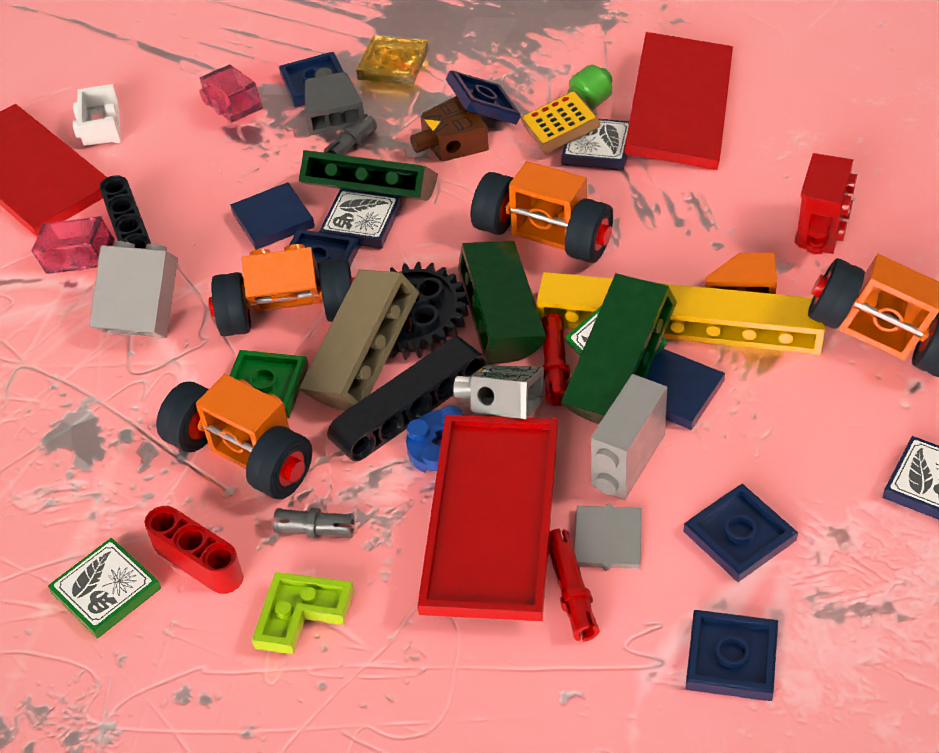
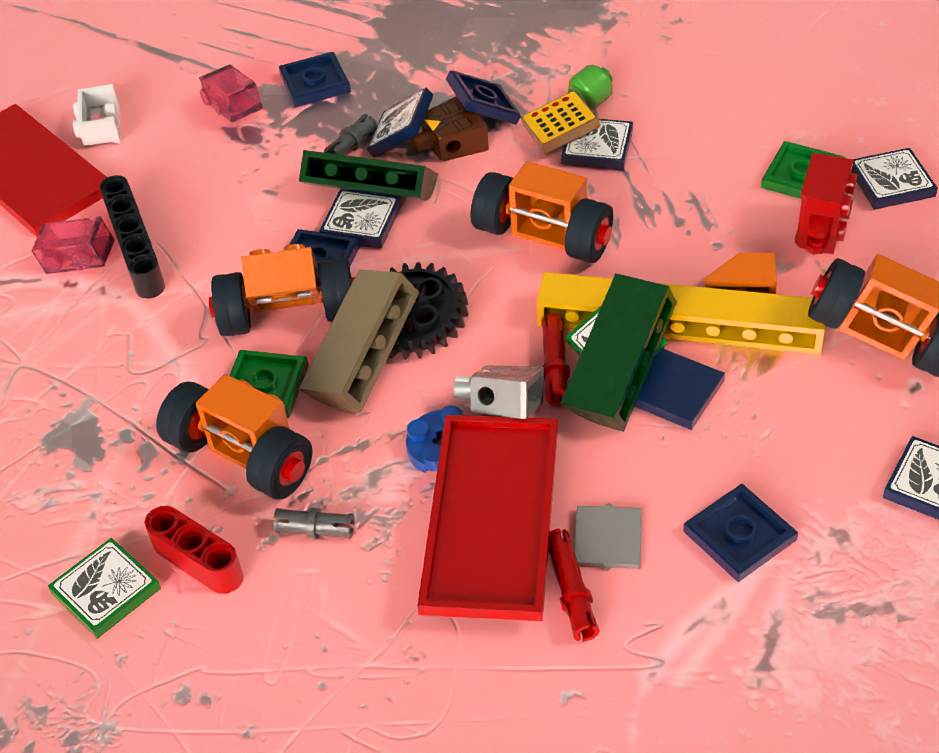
(133, 290): light grey brick -> none
(272, 215): dark blue tile -> none
(297, 599): lime plate -> none
(331, 102): dark grey torso -> none
(392, 60): clear yellow plate -> none
(400, 122): none -> tile
(403, 399): black beam -> none
(500, 301): dark green brick -> none
(628, 436): light grey brick -> none
(680, 101): red tile -> none
(732, 655): dark blue tile -> none
(789, 169): none -> green tile
(893, 178): none -> tile

